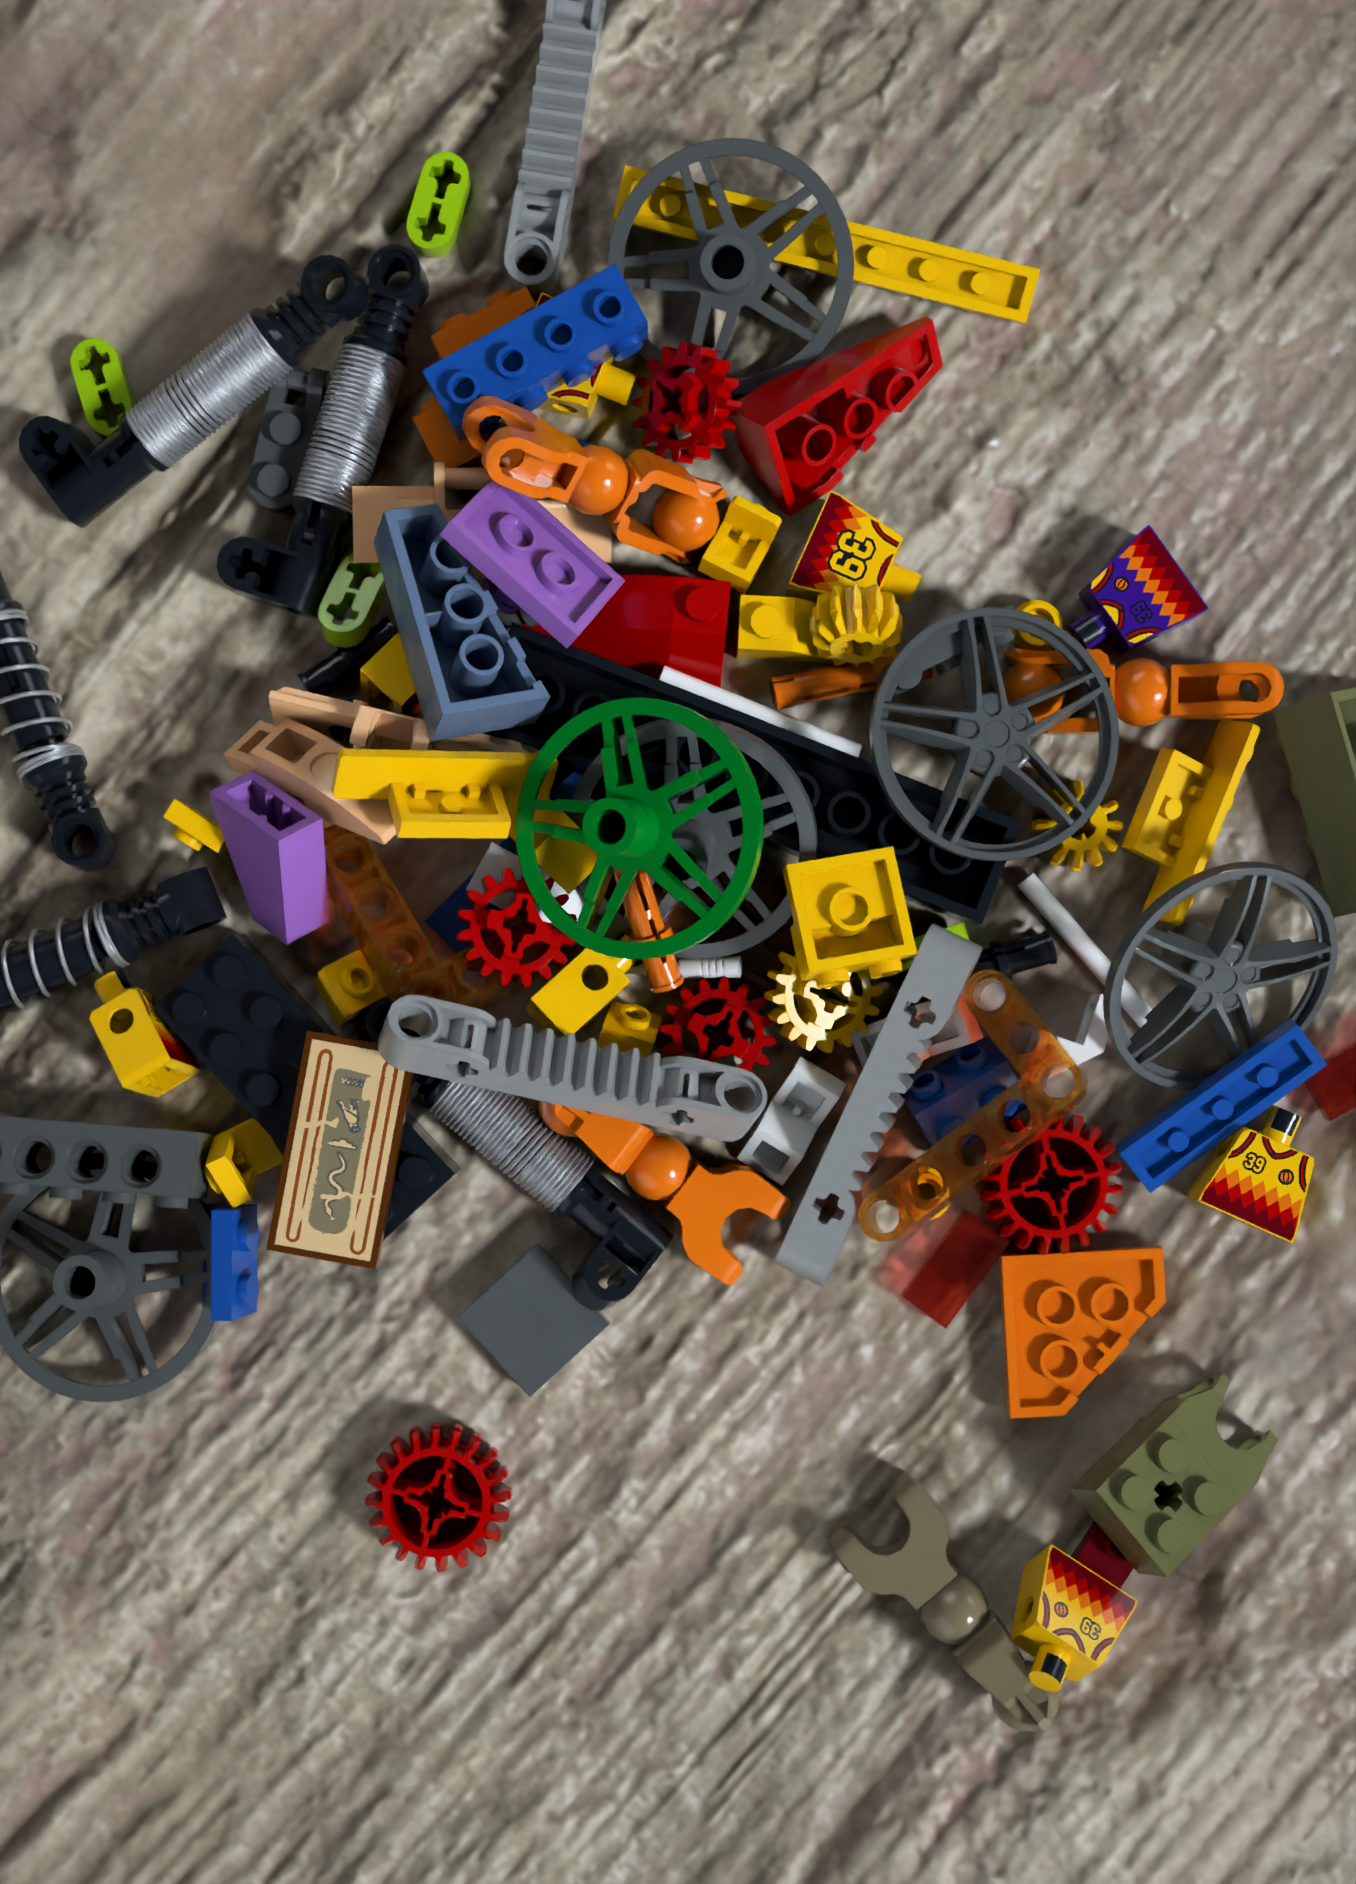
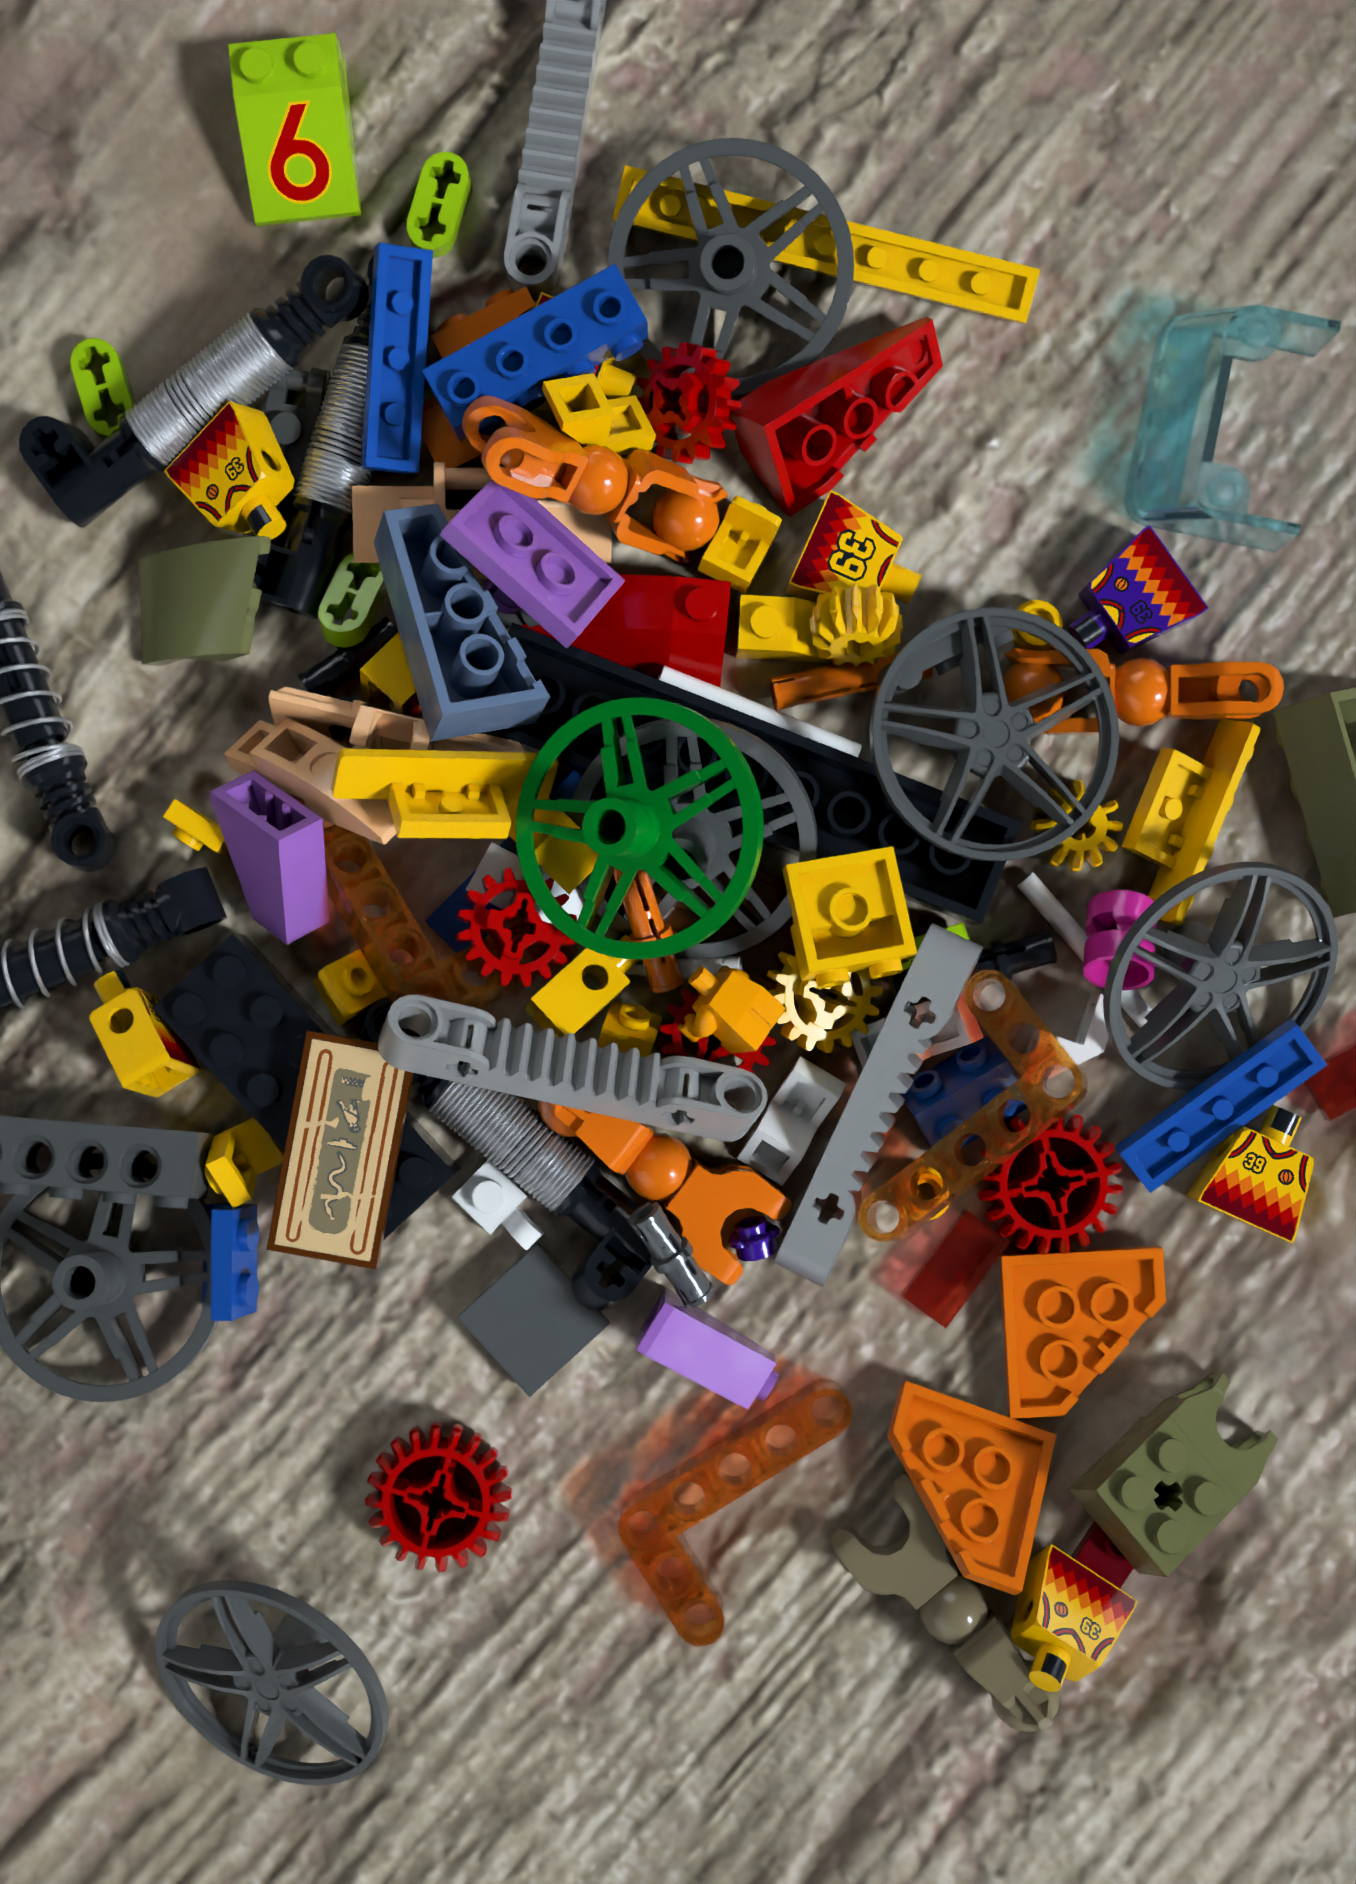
(200, 600): none -> olive slope
(235, 472): none -> torso
(275, 1677): none -> dark grey wheel
(295, 128): none -> lime slope
(396, 358): none -> blue plate
(494, 1201): none -> white plate
(593, 419): none -> yellow slope
(671, 1254): none -> dark grey pin
(707, 1351): none -> medium lavender slope
(719, 1490): none -> clear orange beam
(731, 1010): none -> light orange piece
(754, 1238): none -> dark purple plate
(976, 1479): none -> orange plate
(1107, 922): none -> dark pink wheel
(1172, 467): none -> clear light blue windscreen

